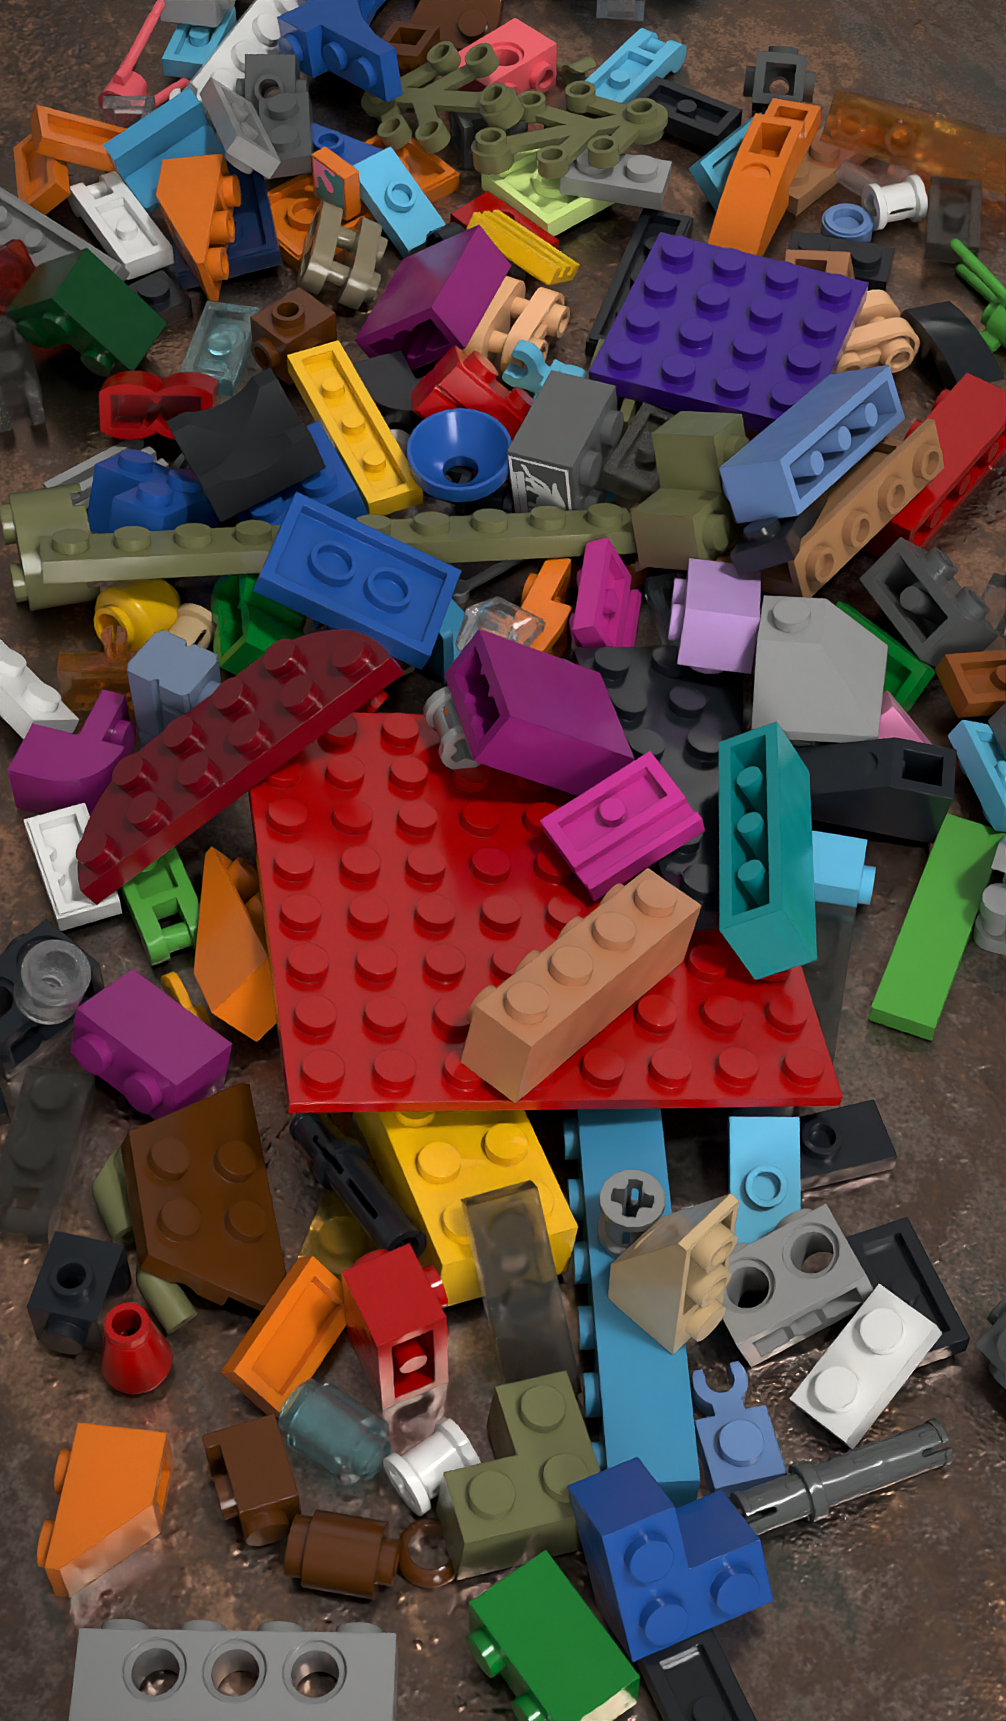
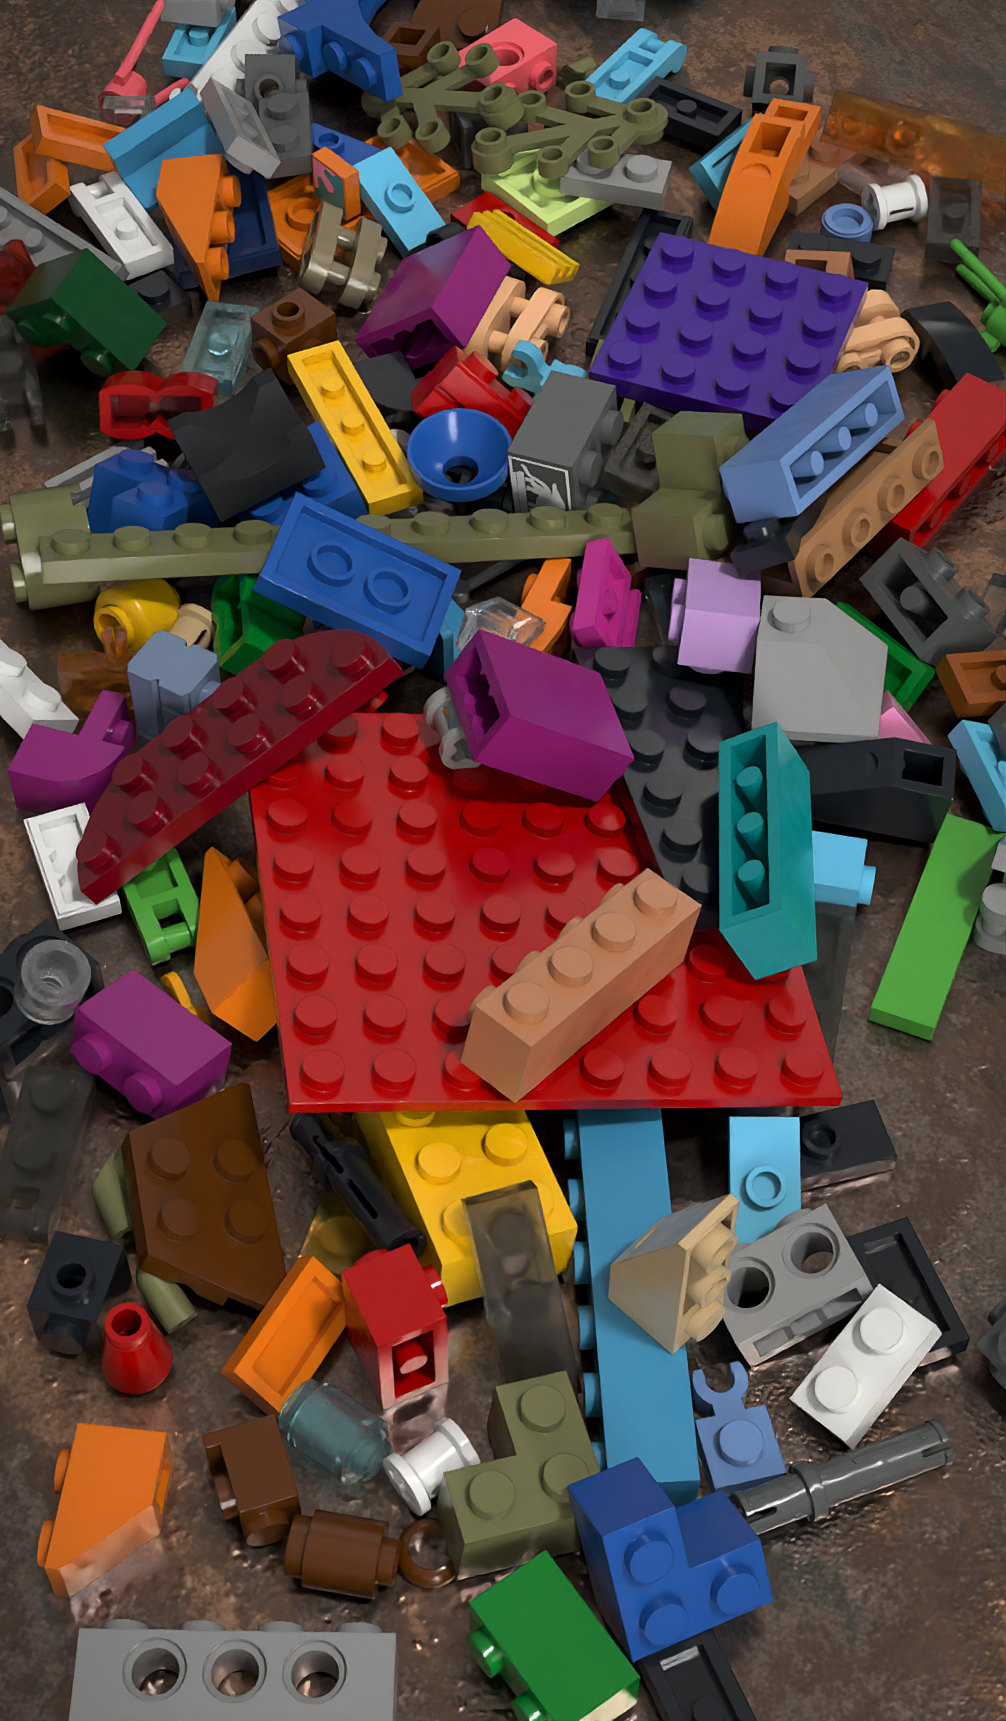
(617, 1202): light grey bush -> none
(622, 825): dark pink plate -> none

